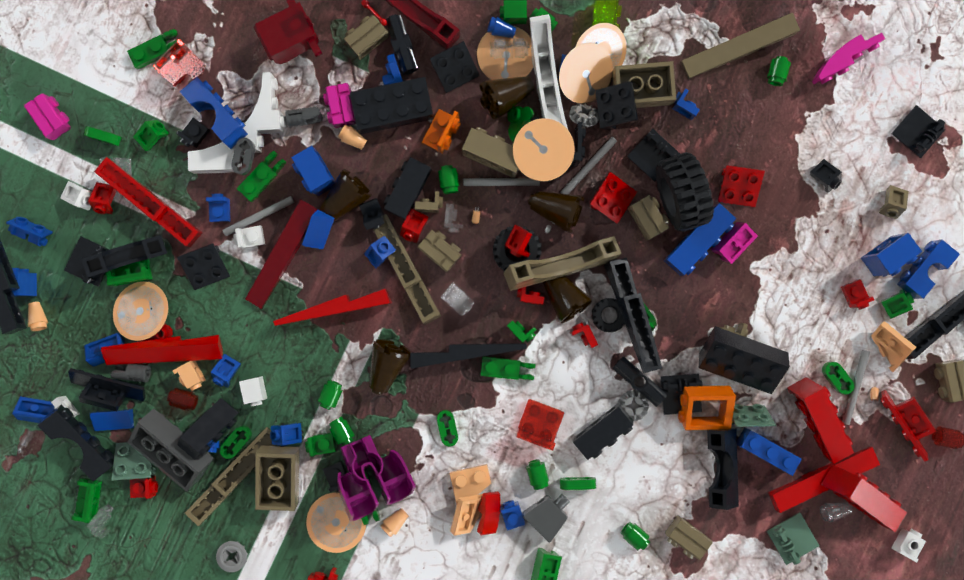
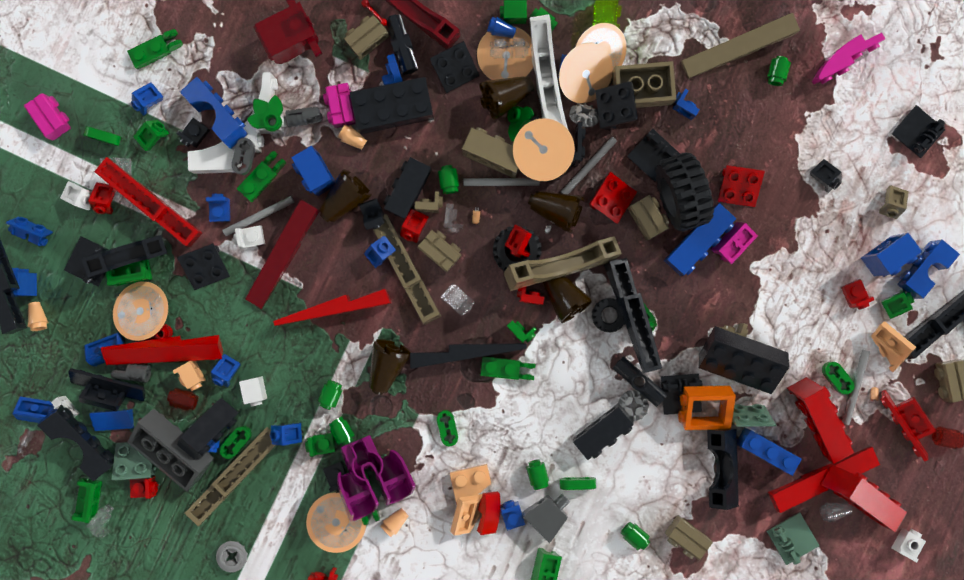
(145, 98): none -> blue bracket
(179, 62): clear red brick -> none
(265, 113): none -> green plate
(277, 478): dark tan brick -> none
(318, 230): blue slope -> none
(441, 129): orange bracket -> none
(539, 424): clear red bracket -> none
(587, 337): red bracket -> none

